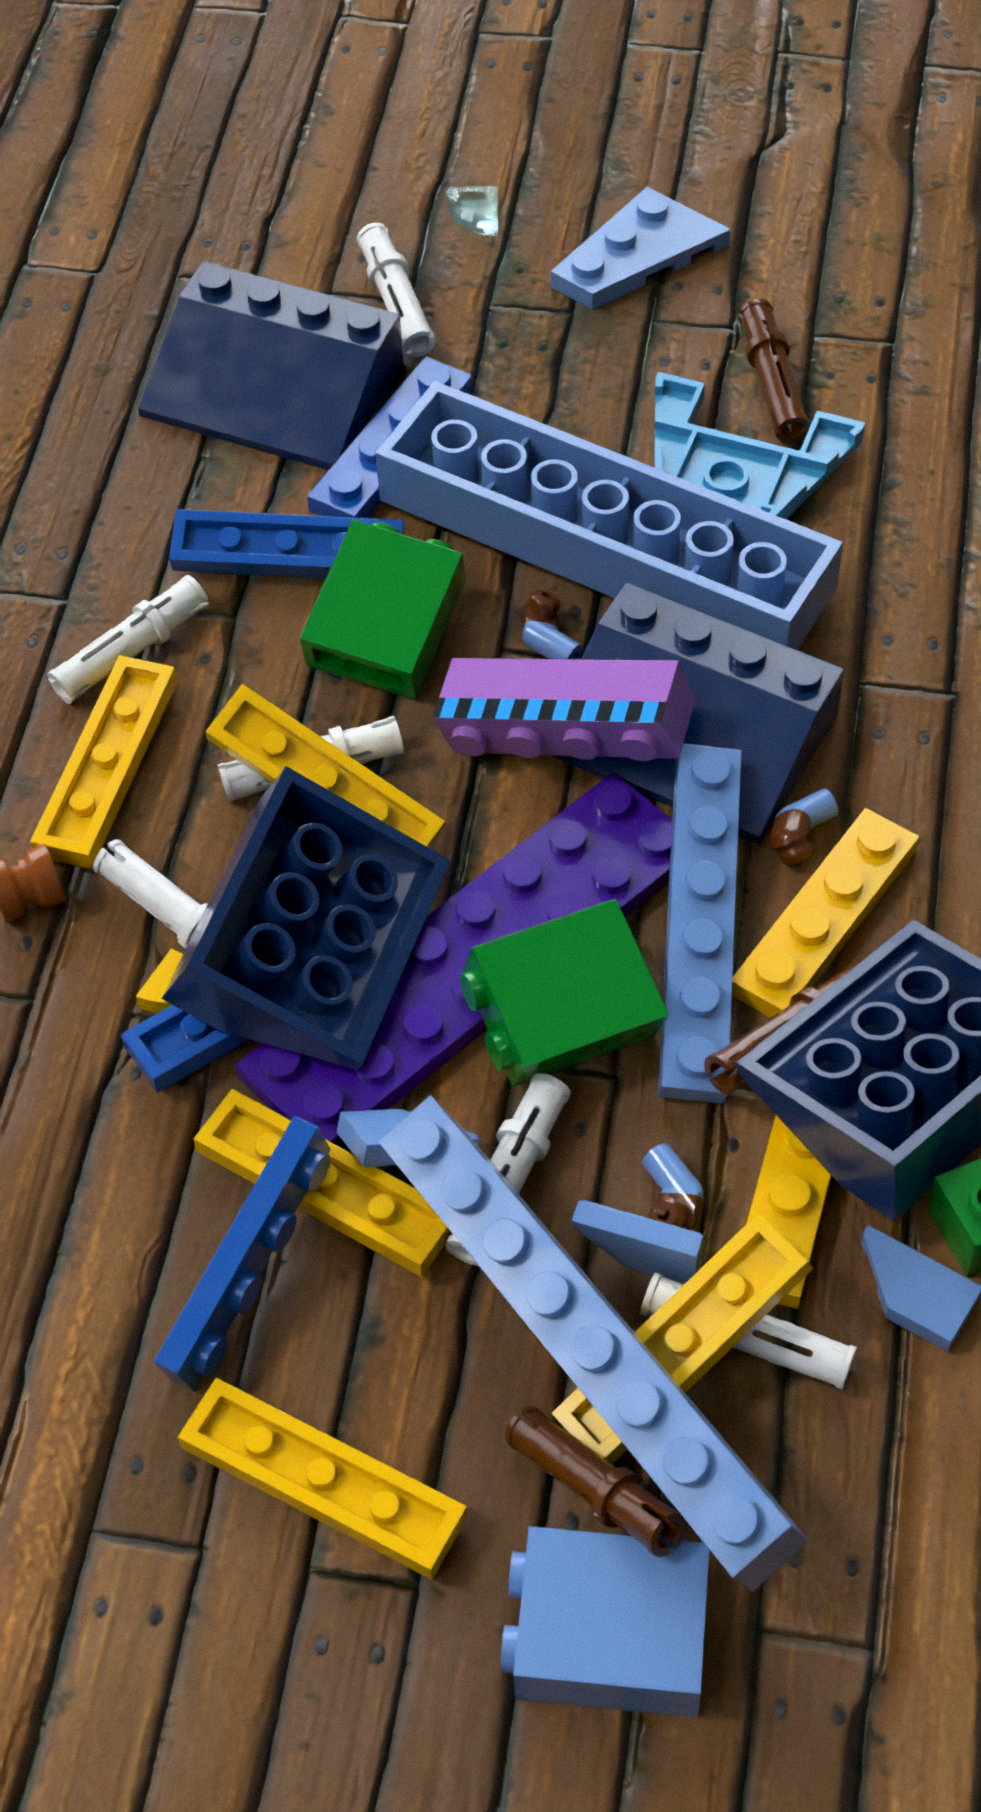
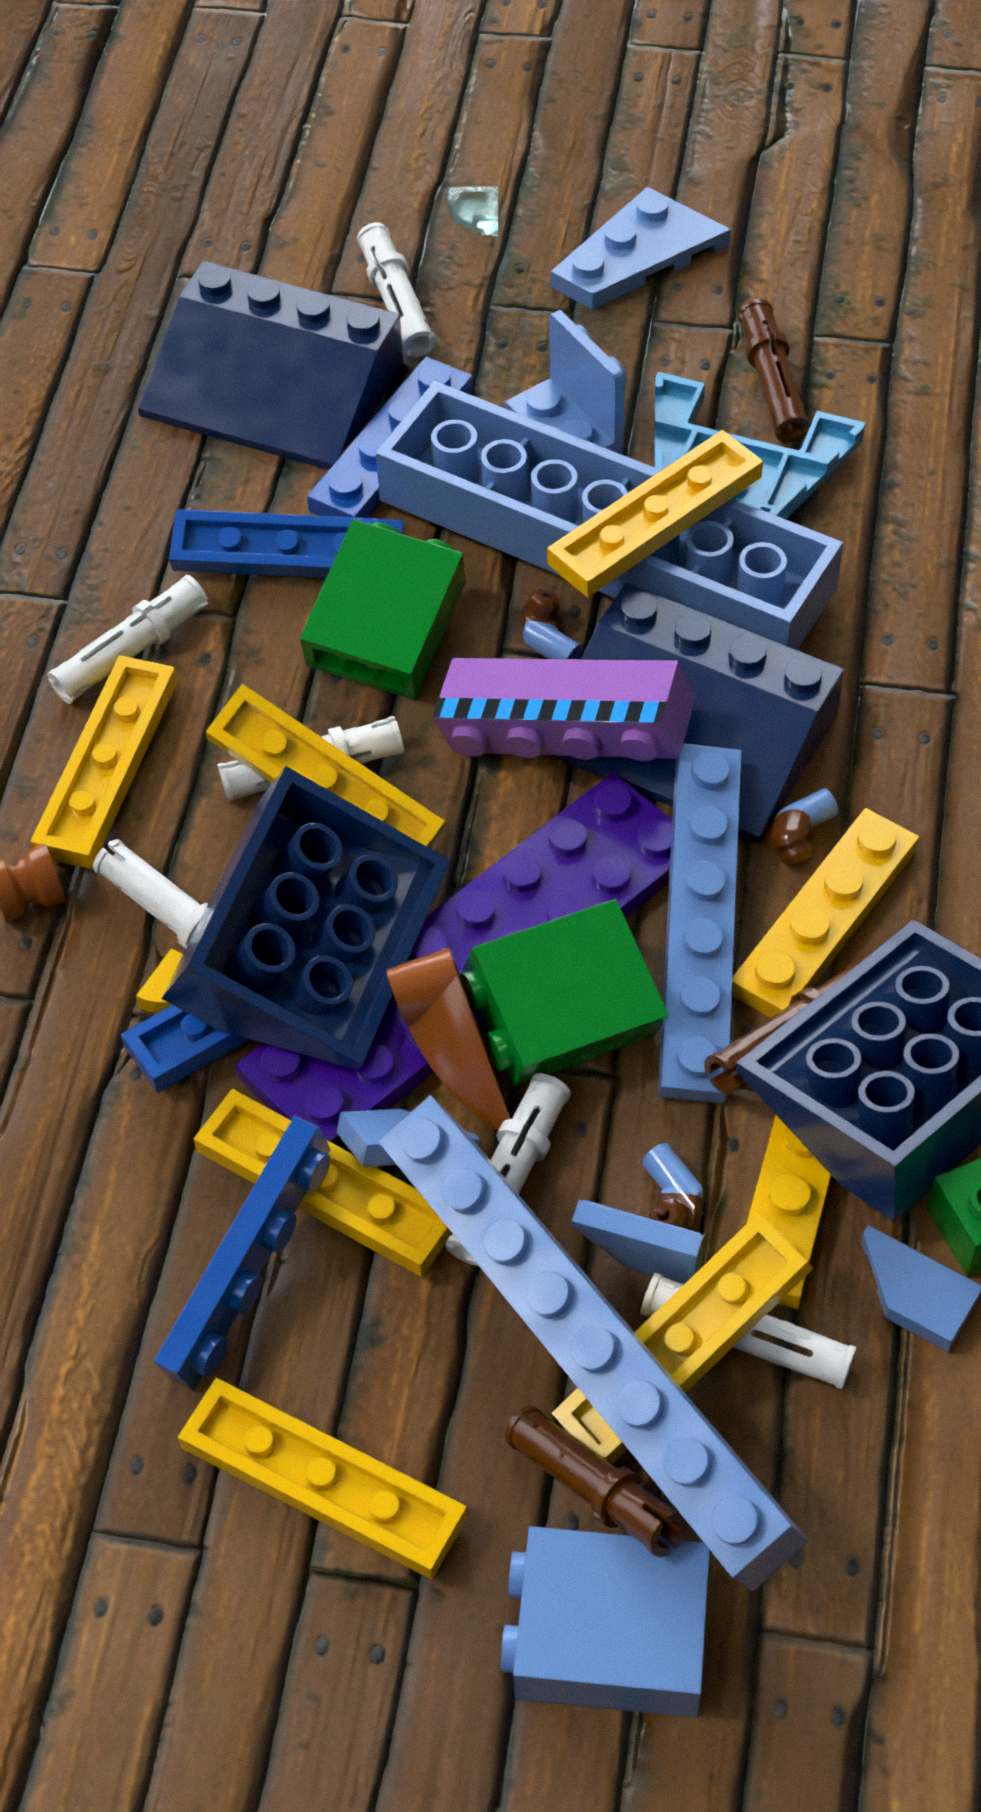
(448, 1032): none -> dark orange piece
(582, 390): none -> medium blue bracket
(654, 513): none -> yellow plate

